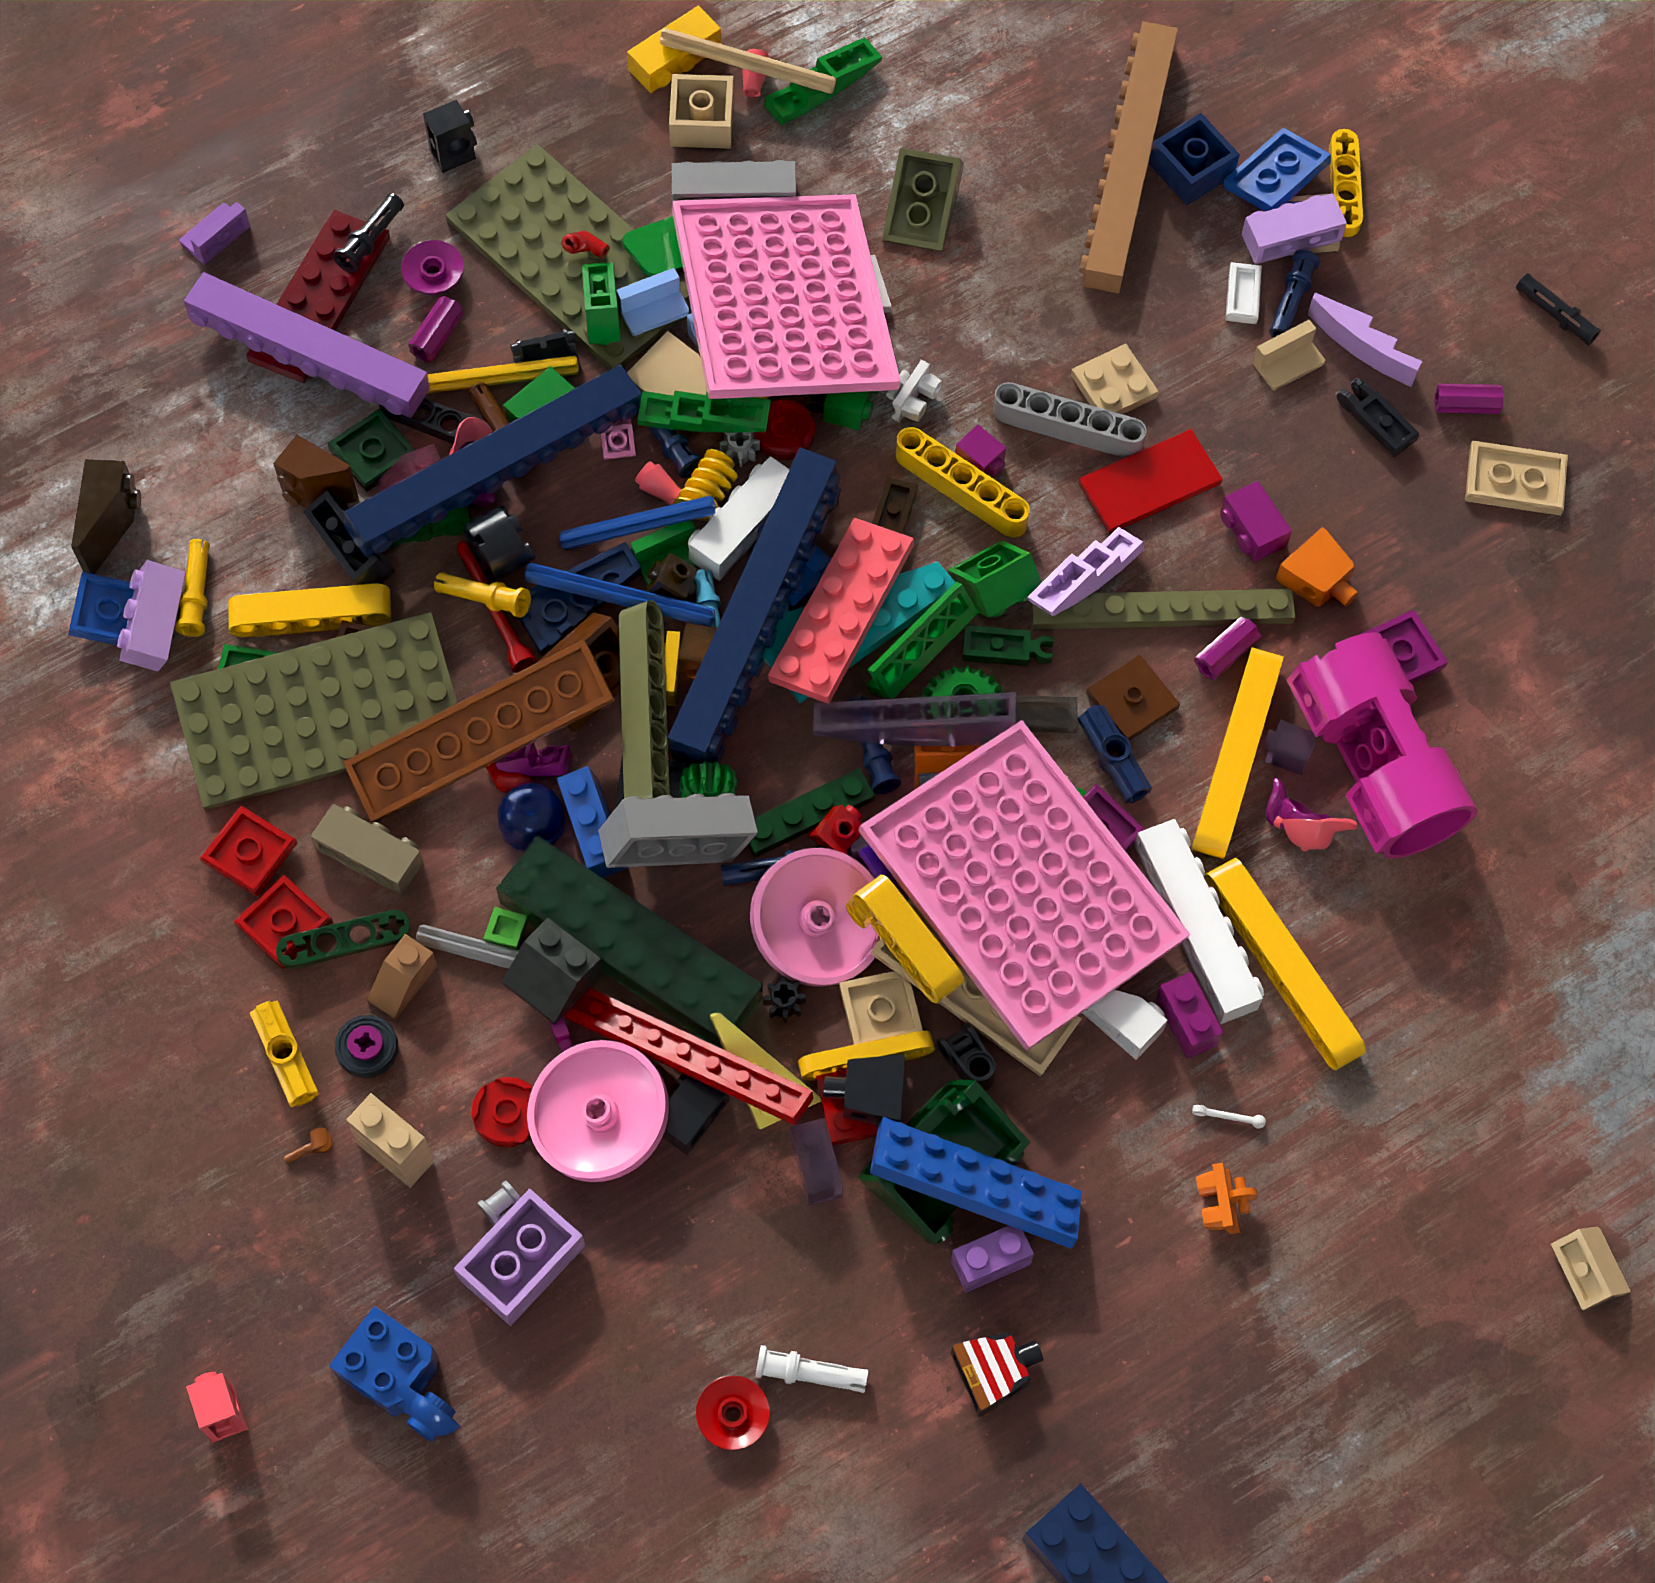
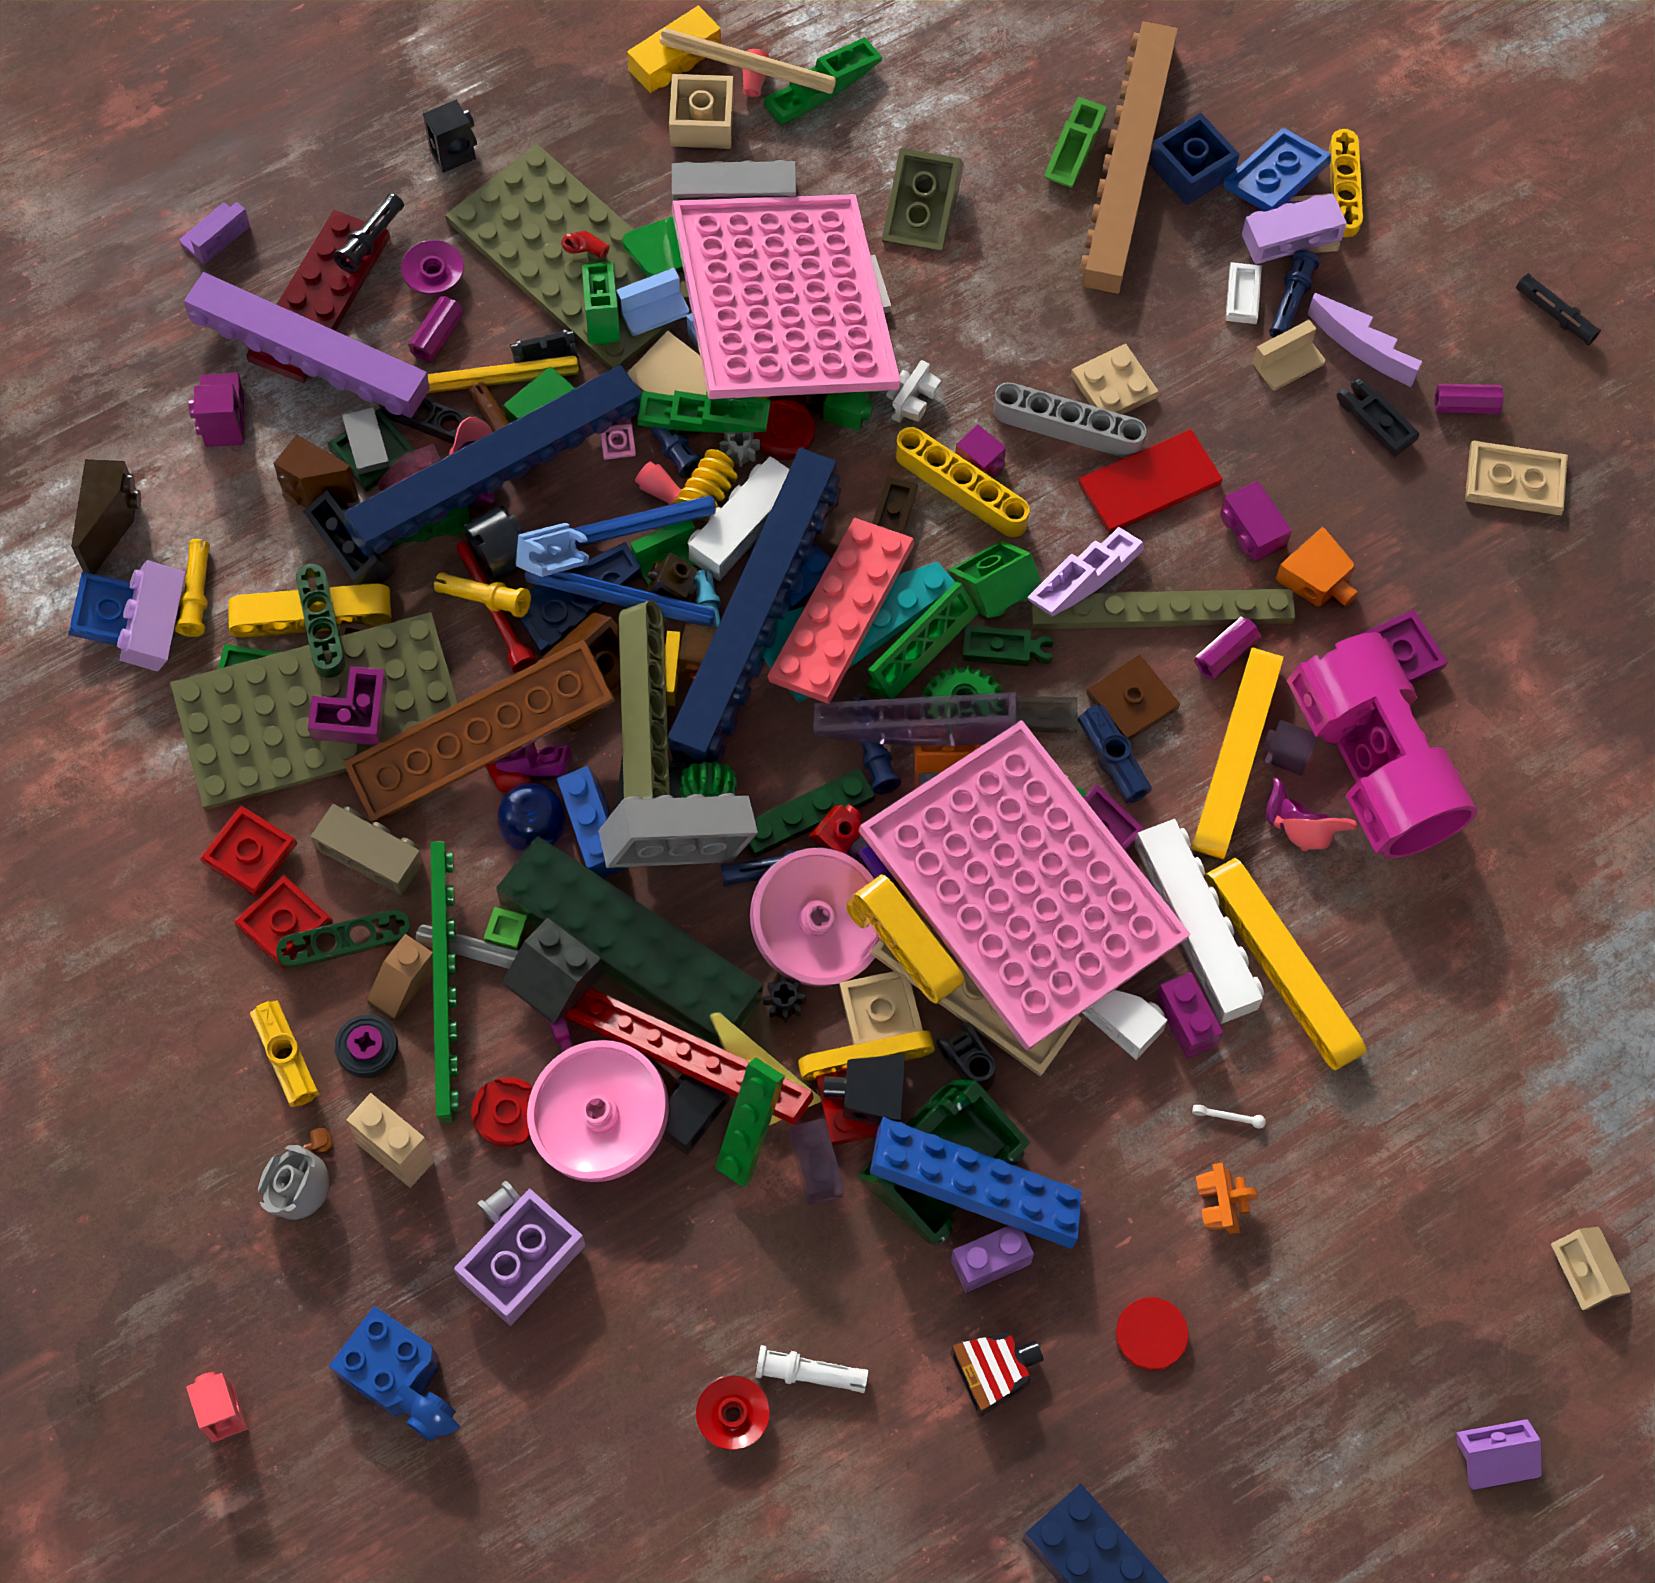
(219, 409): none -> magenta brick
(294, 1184): none -> light grey cylinder
(317, 620): none -> dark green beam
(358, 716): none -> magenta brick
(365, 440): none -> light grey tile
(444, 995): none -> green plate
(550, 550): none -> light blue hinge
(749, 1121): none -> green plate
(1076, 142): none -> bright green slope
(1151, 1334): none -> red tile
(1501, 1454): none -> medium lavender panel

